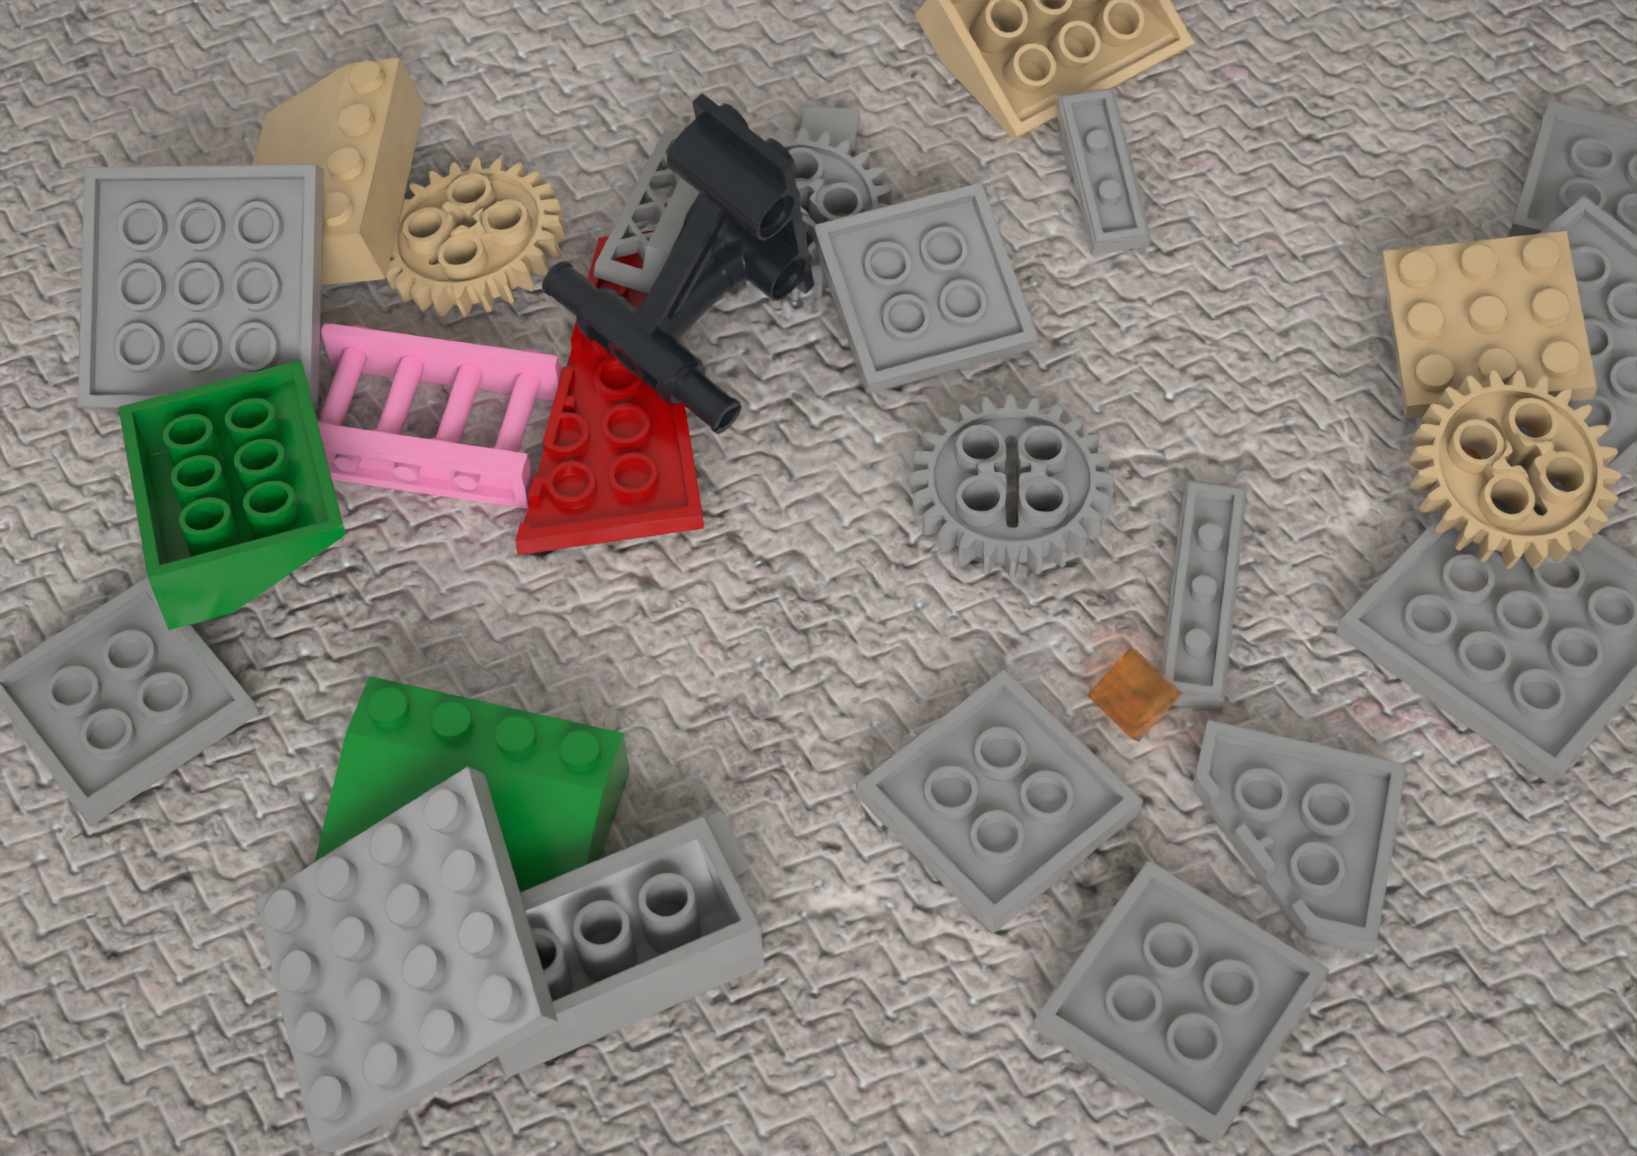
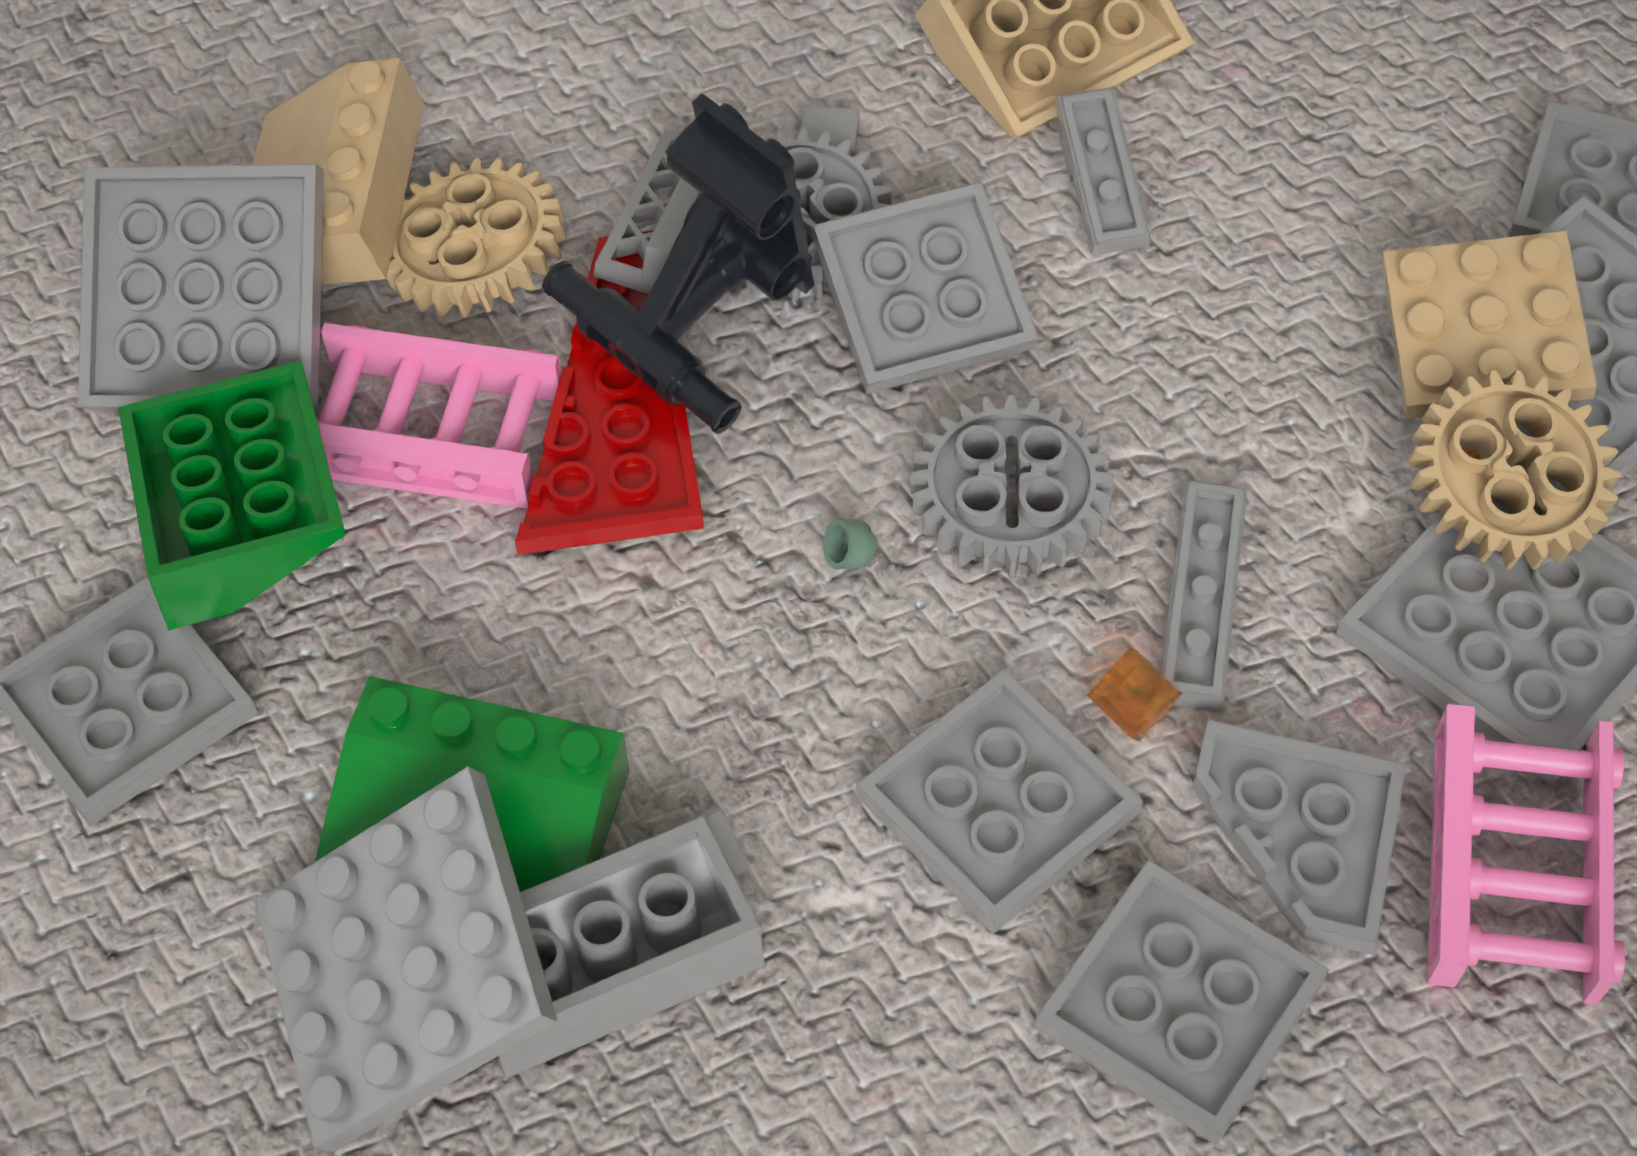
(849, 544): none -> sand green hinge
(1458, 877): none -> bright pink fence

